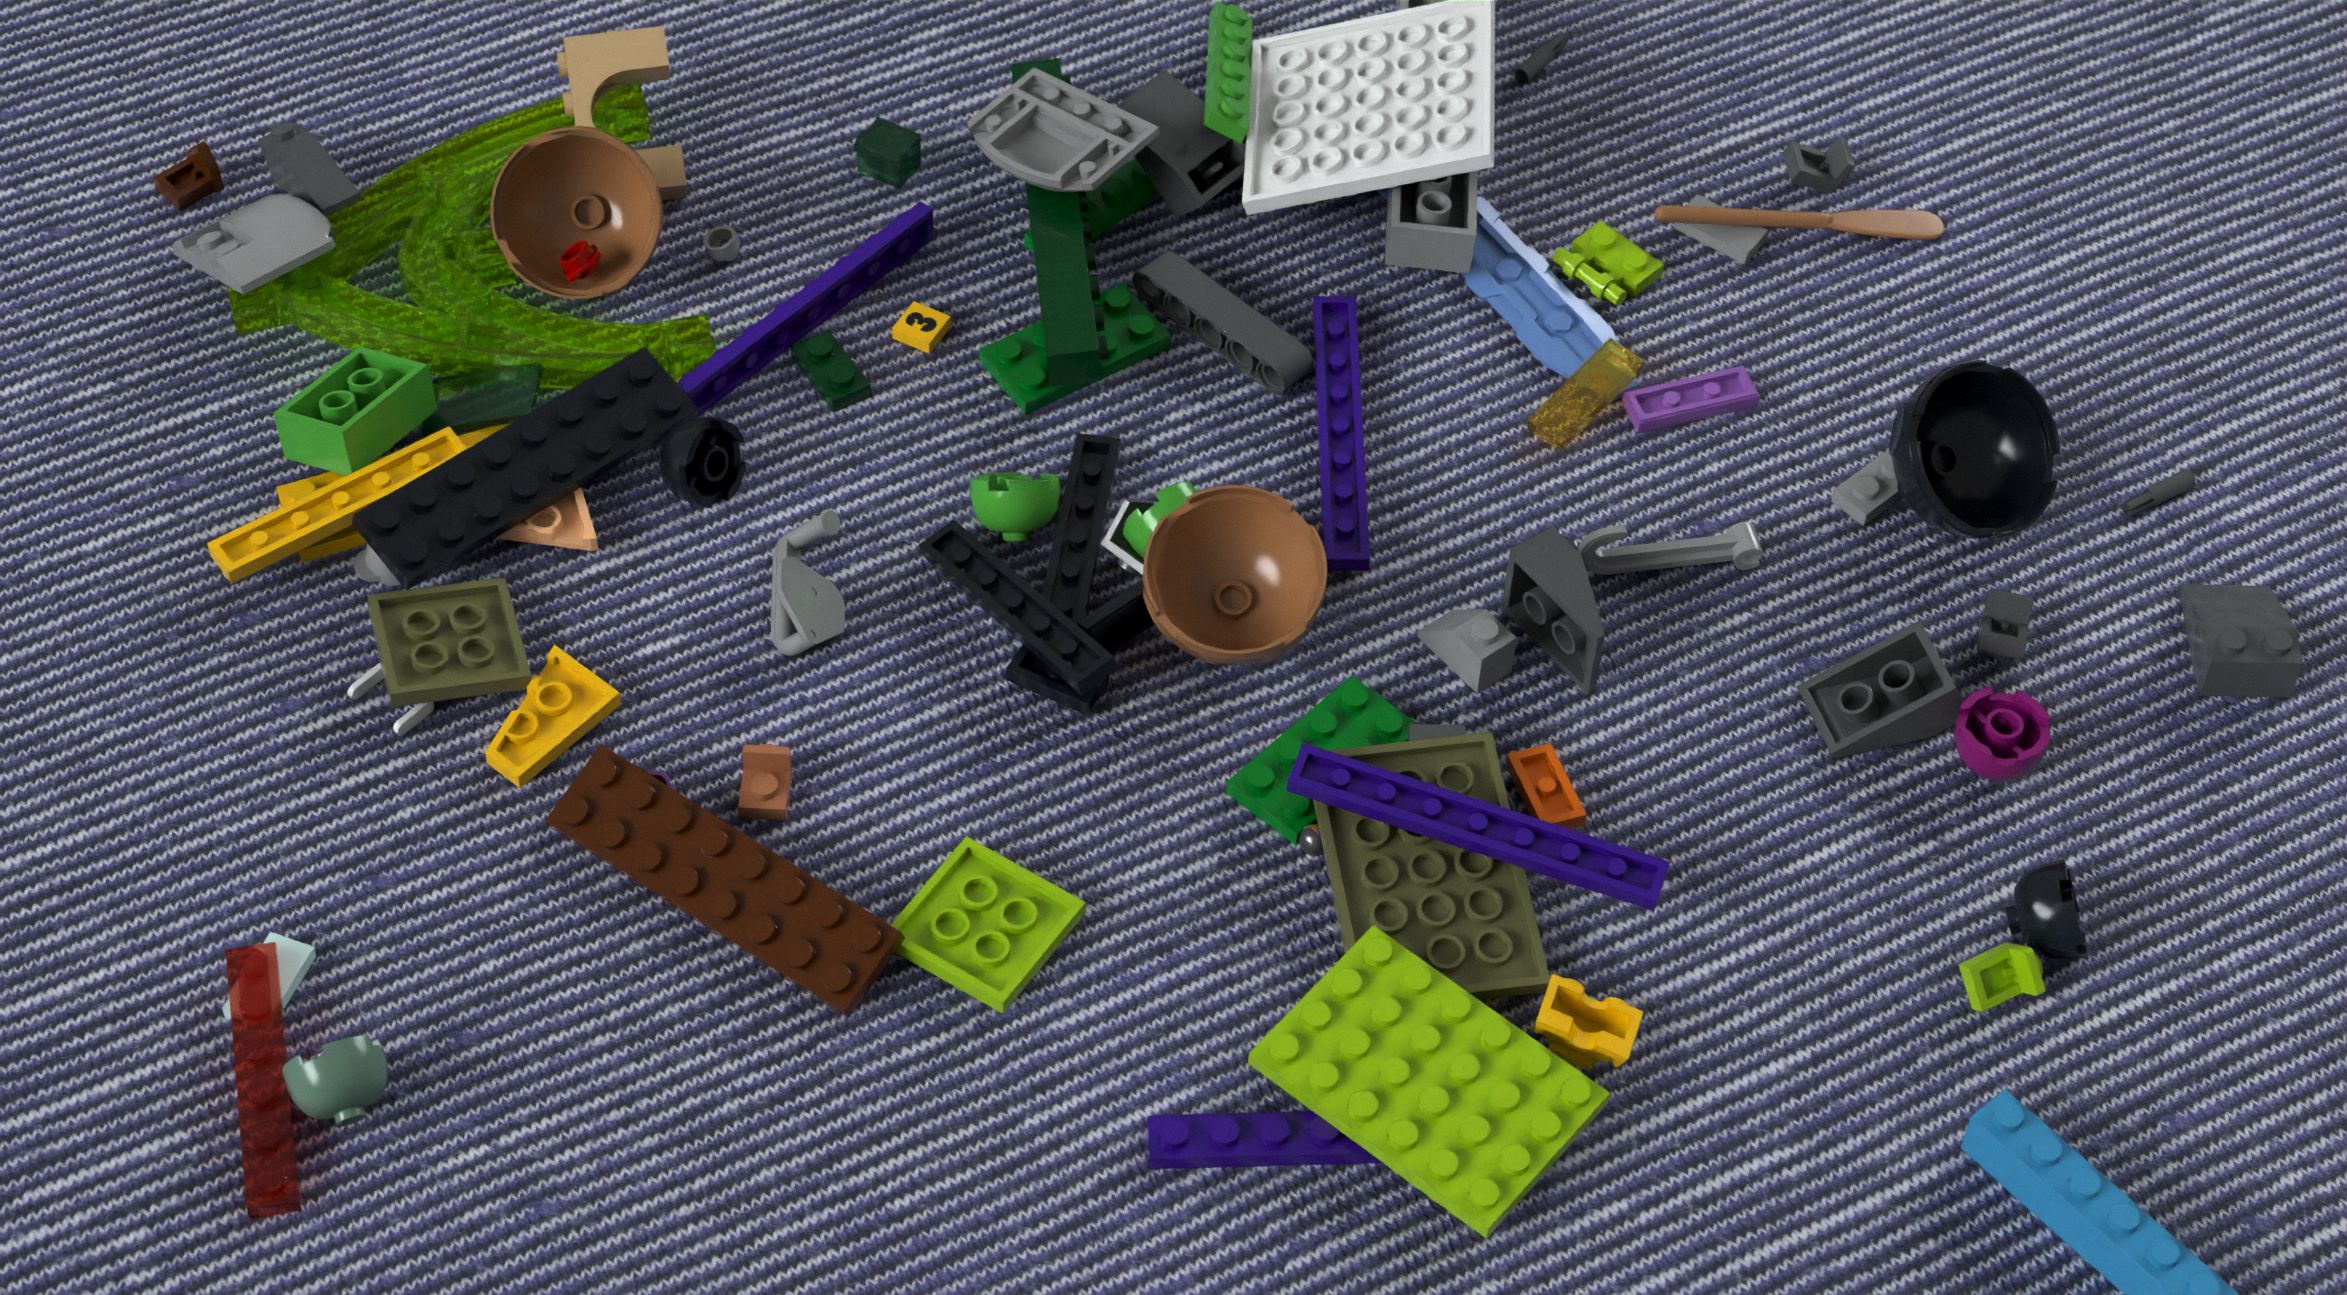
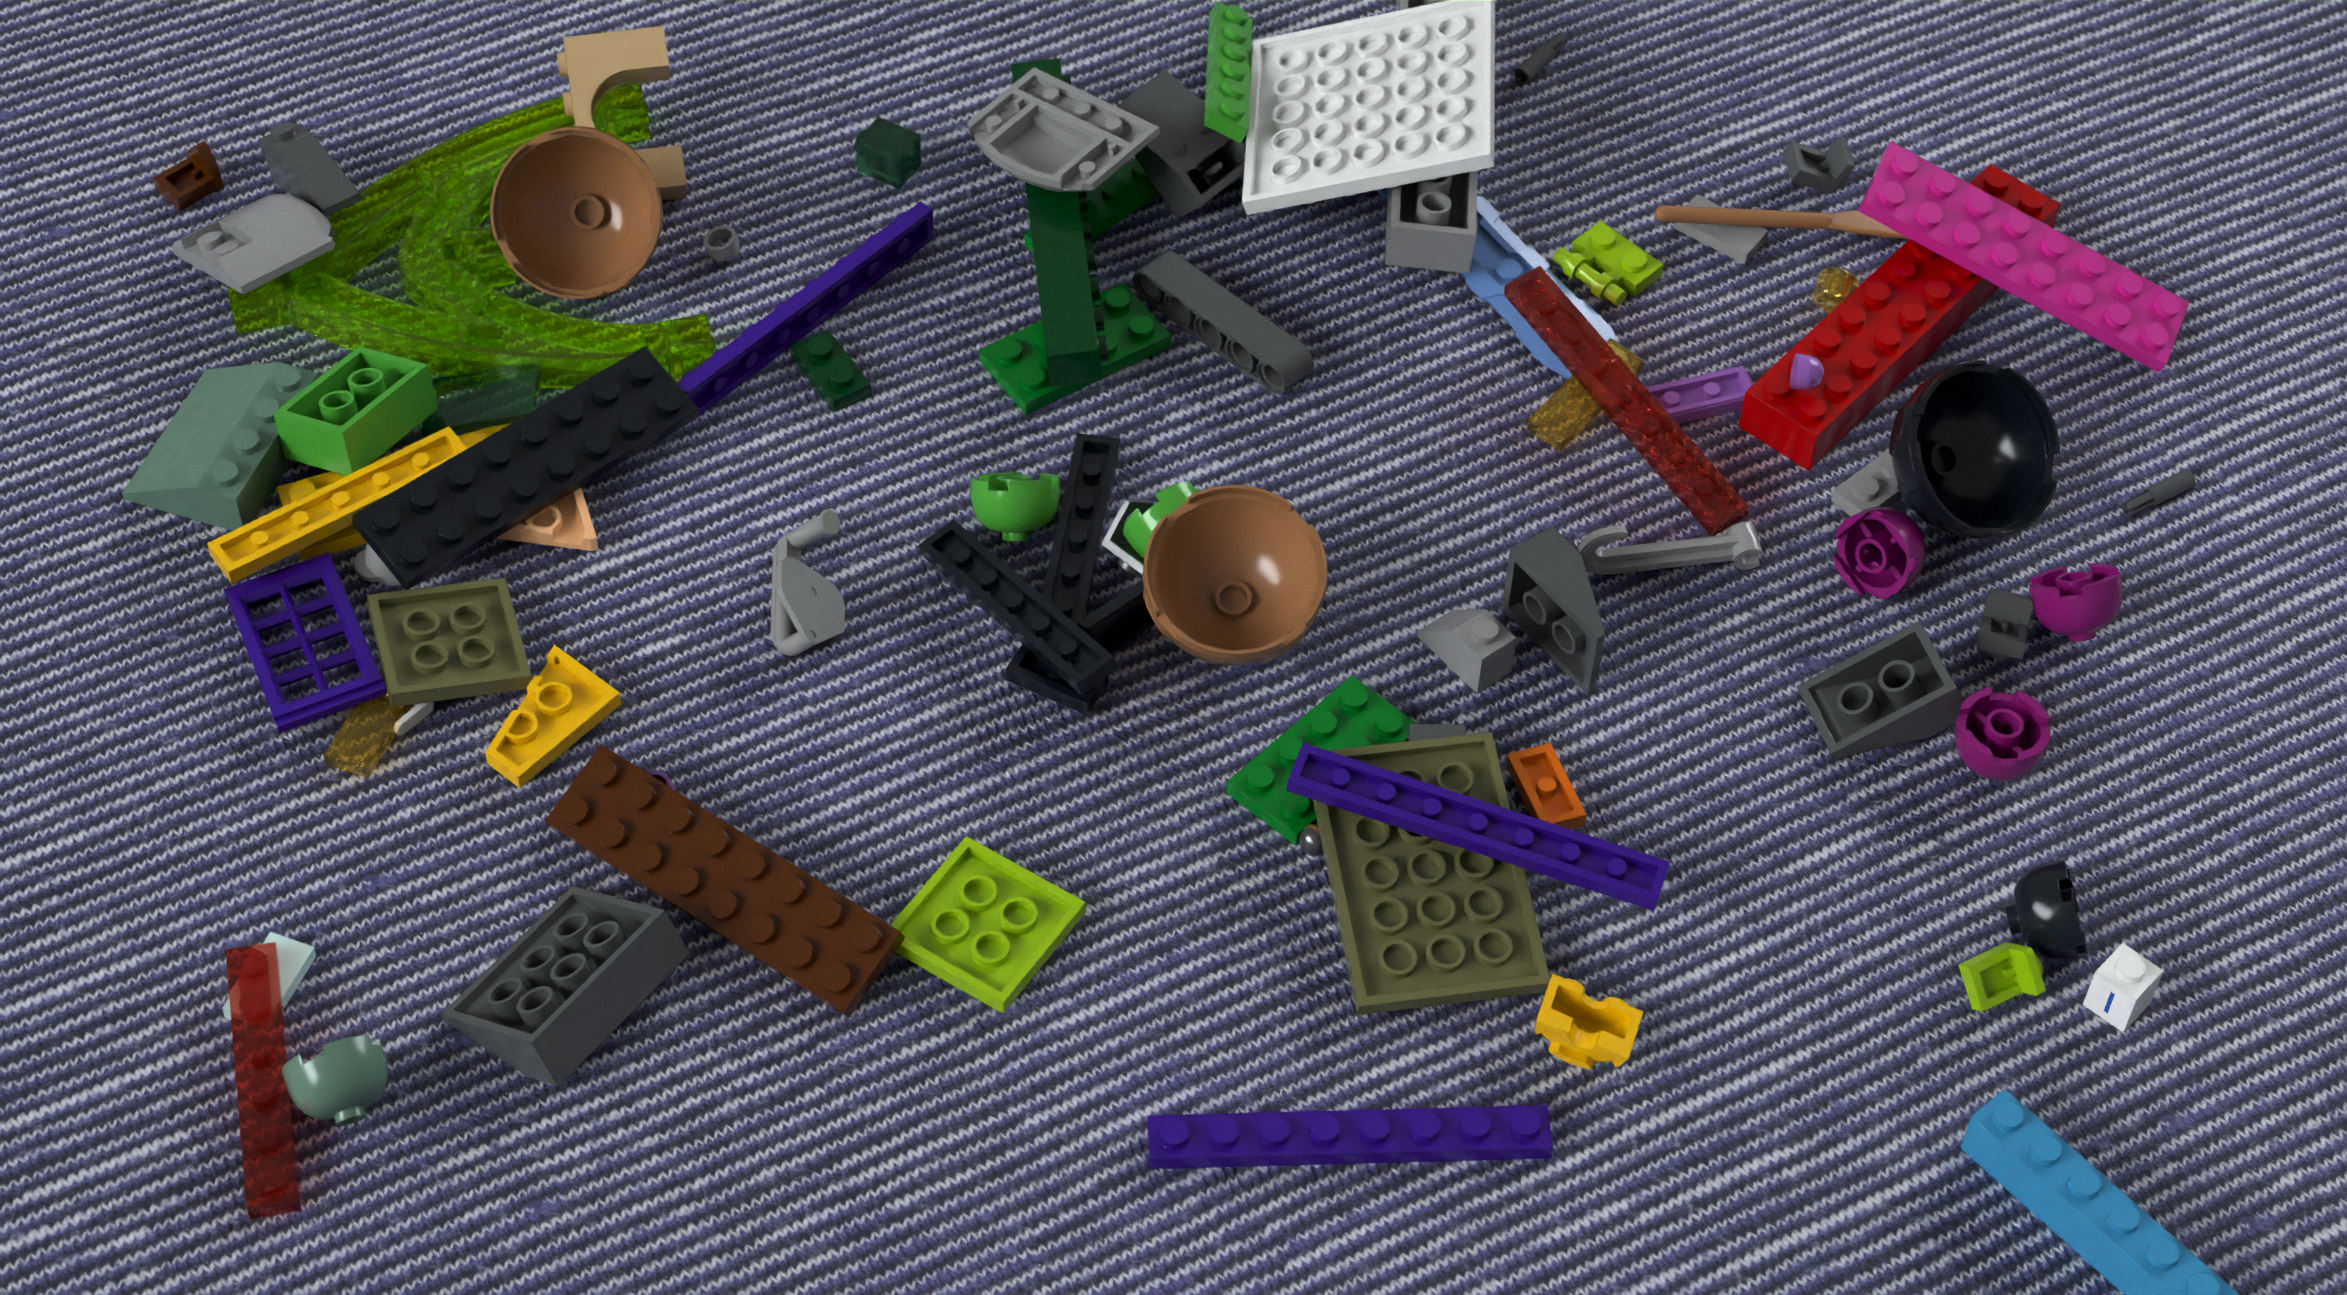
(221, 446): none -> sand green slope
(328, 699): none -> dark purple piece
(364, 736): none -> clear yellow tile
(568, 983): none -> dark grey slope
(580, 260): red plate -> none
(702, 460): black cylinder -> none
(765, 782): nougat bracket -> none
(921, 327): yellow tile -> none
(1340, 434): dark purple plate -> none
(1429, 1080): lime plate -> none
(1626, 401): none -> clear red plate
(1805, 372): none -> medium lavender hinge
(1833, 287): none -> clear yellow piece
(1876, 338): none -> red brick
(1879, 551): none -> magenta cylinder
(2024, 256): none -> dark pink plate
(2077, 601): none -> magenta cylinder
(2123, 987): none -> white brick
(2240, 641): dark grey slope -> none

